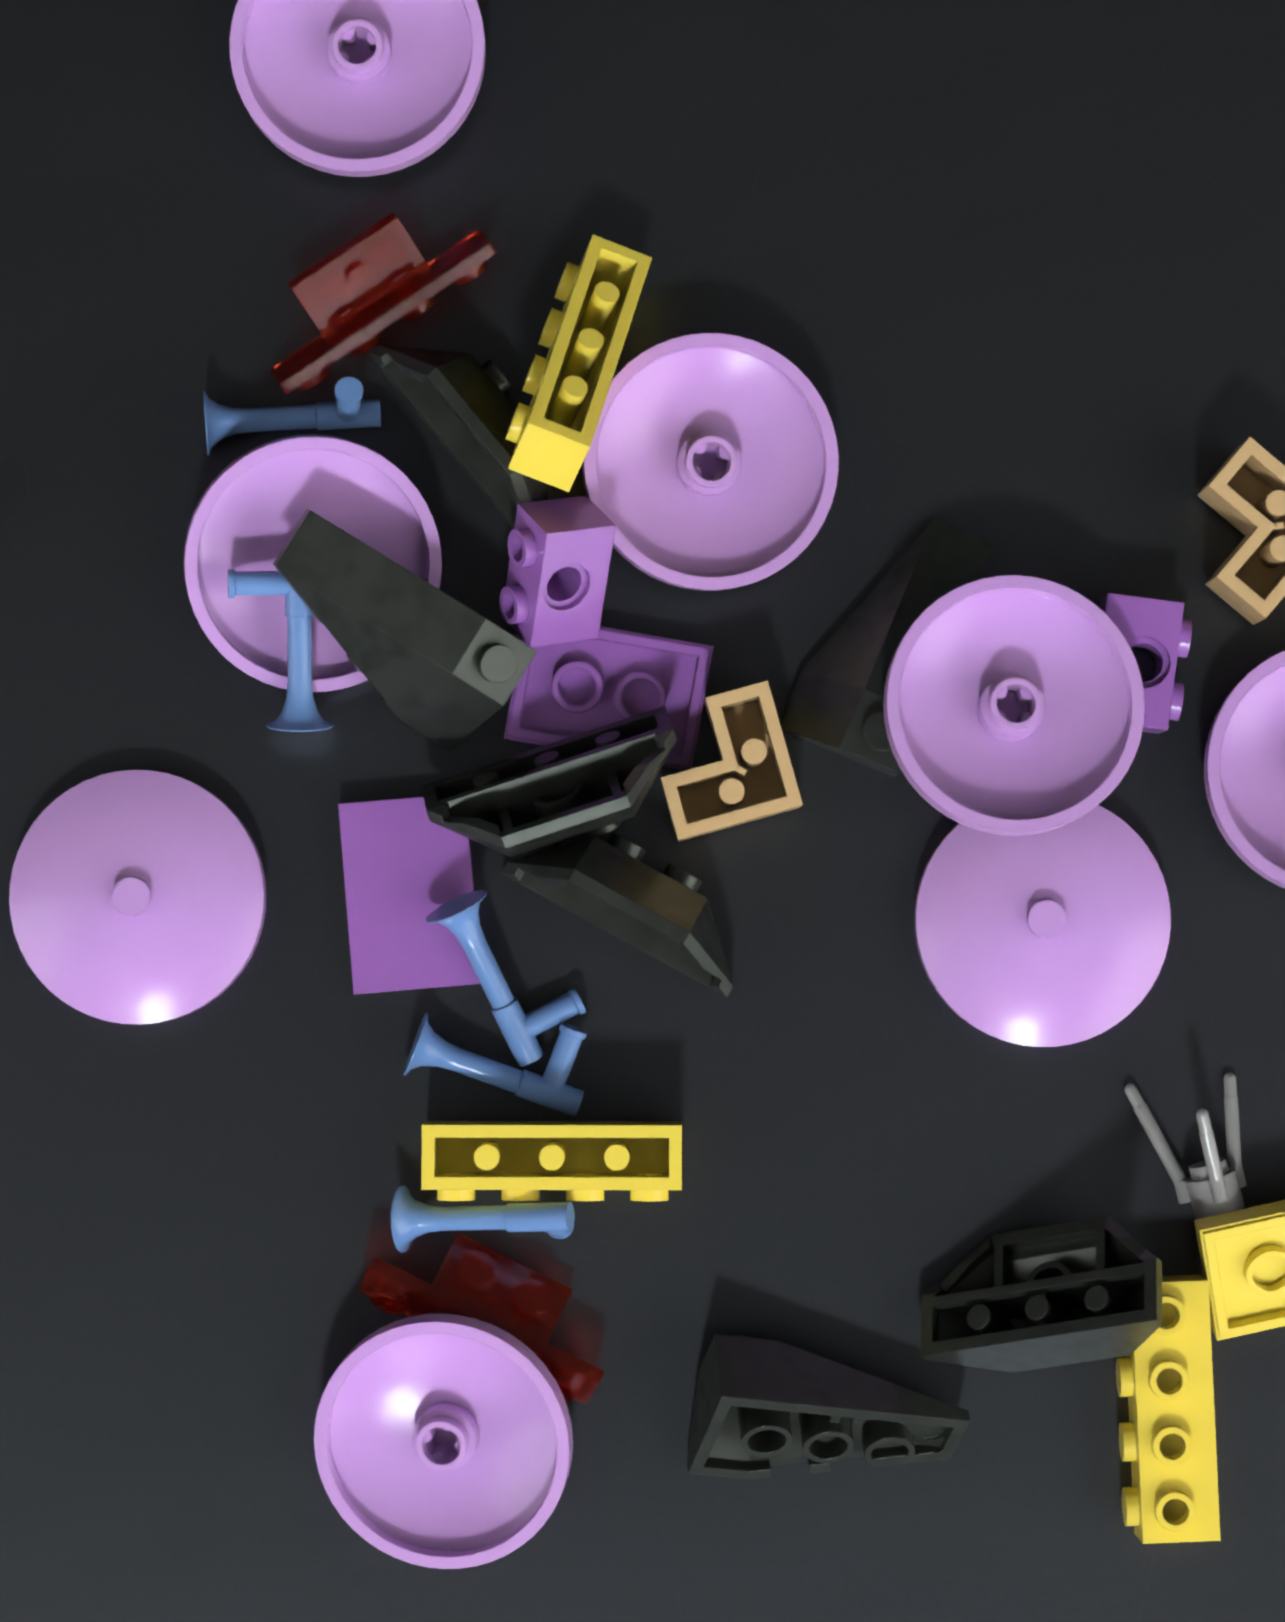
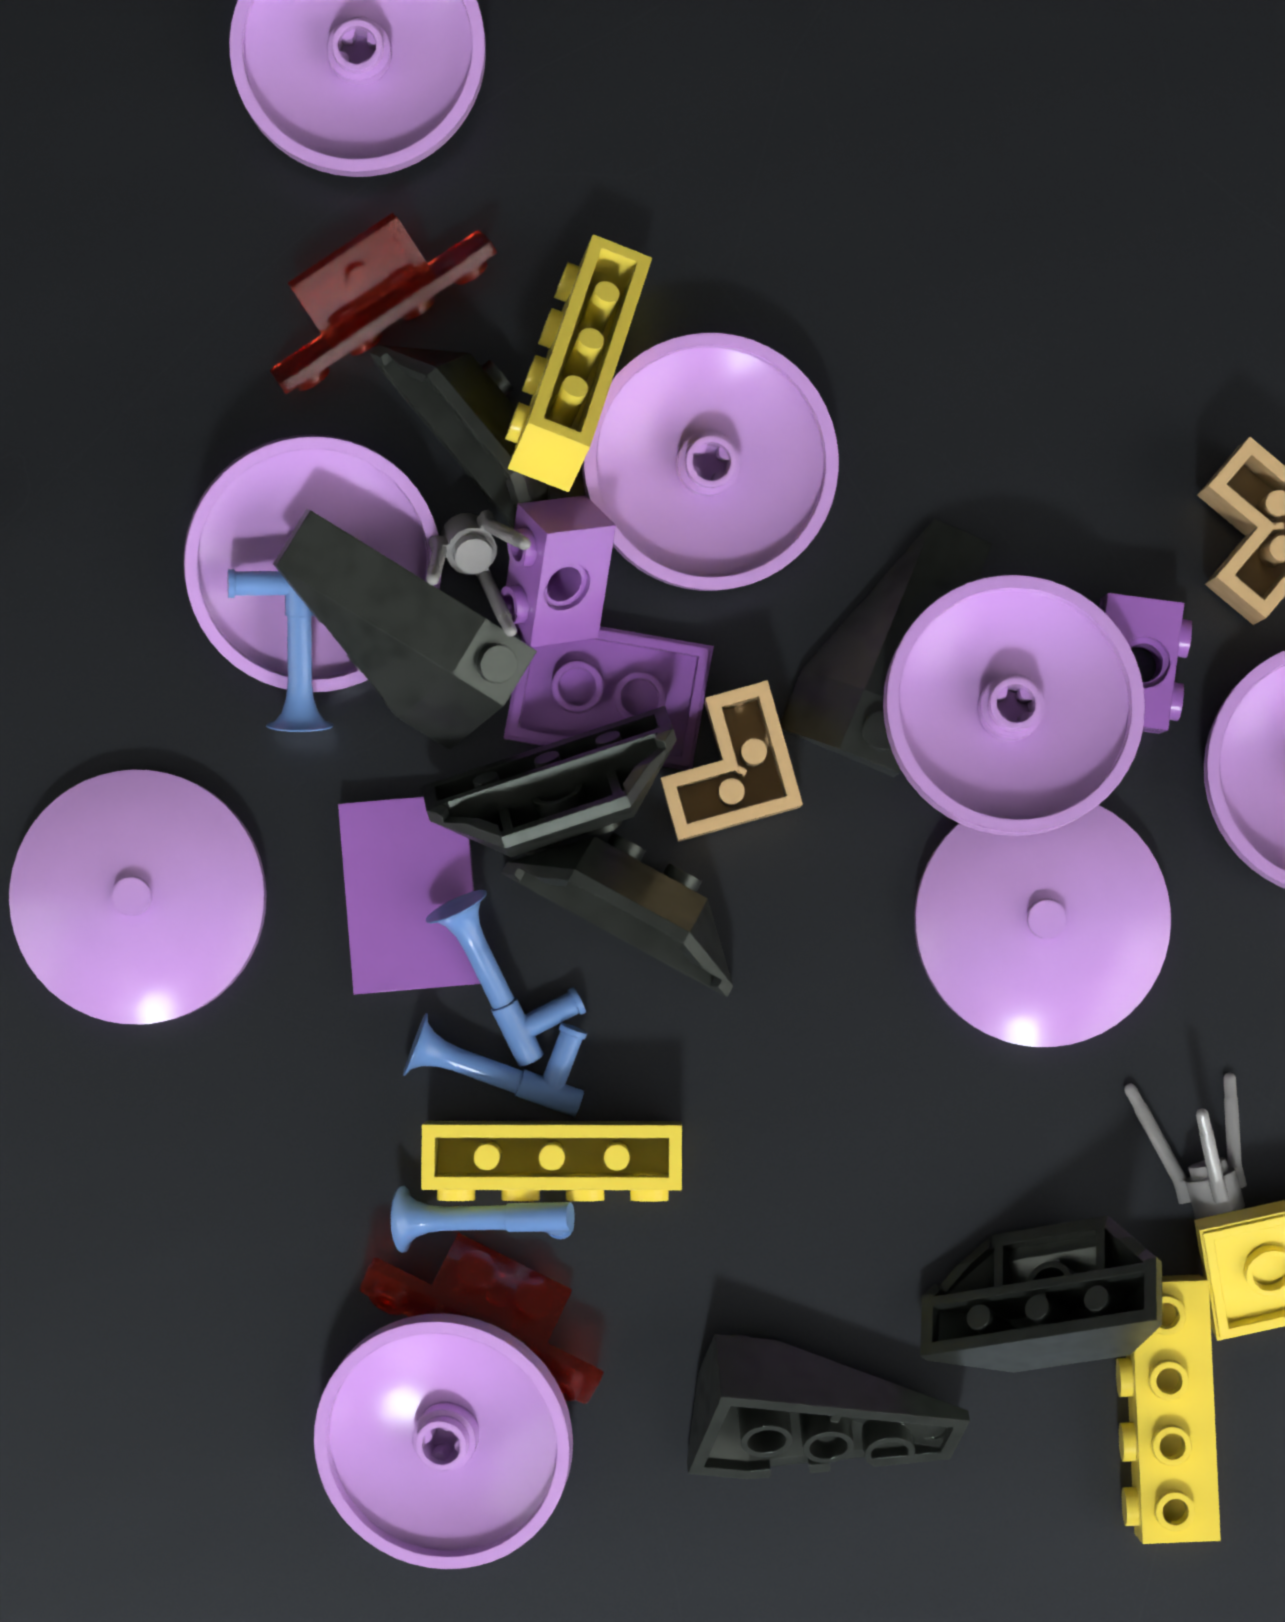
(346, 413): medium blue piece -> none
(471, 550): none -> light grey plant

